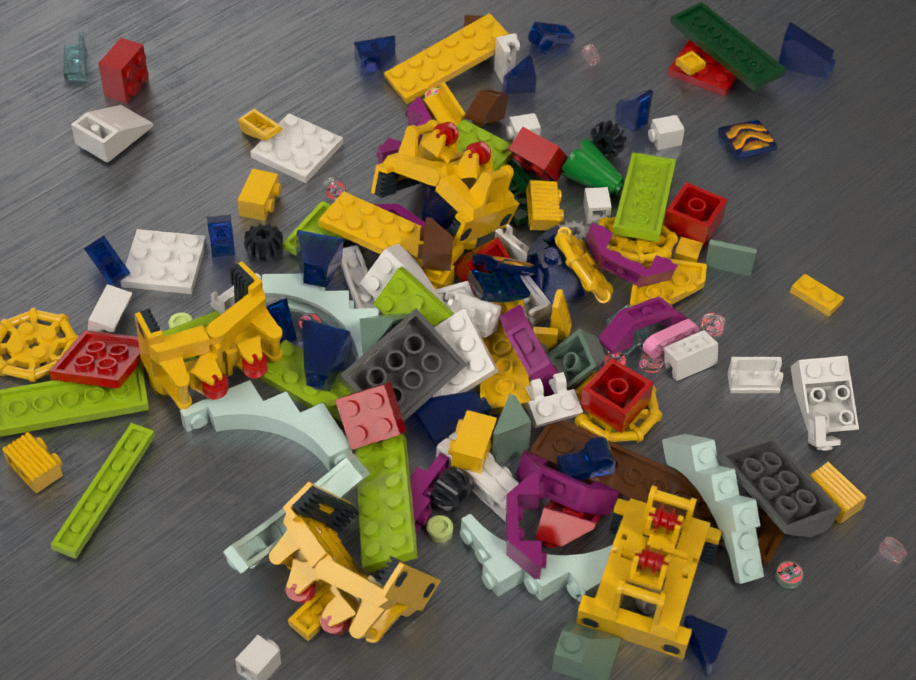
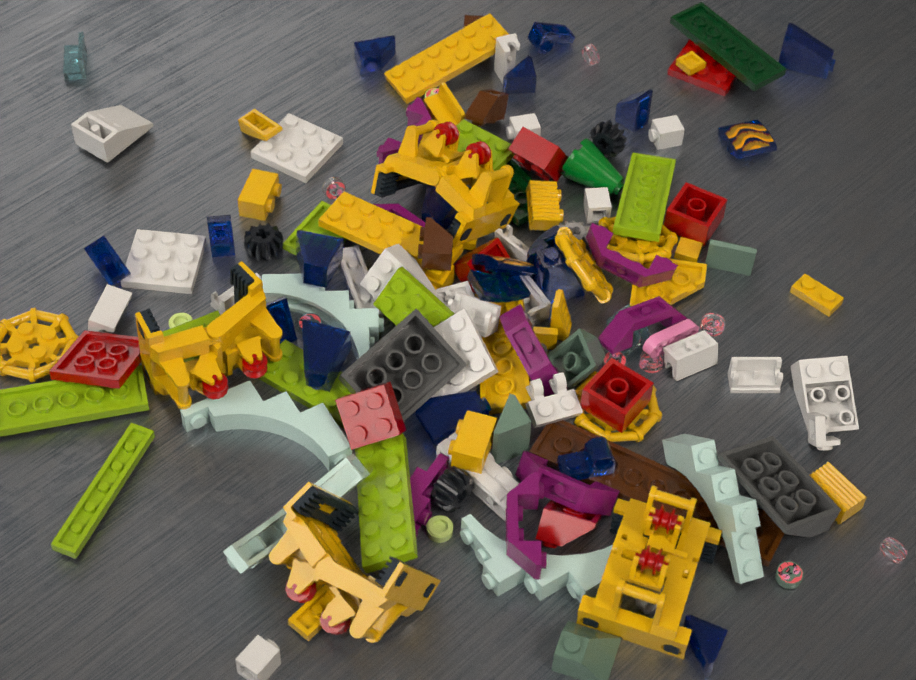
(33, 462): yellow brick -> none
(123, 70): red brick -> none
(377, 327): sand green slope -> none

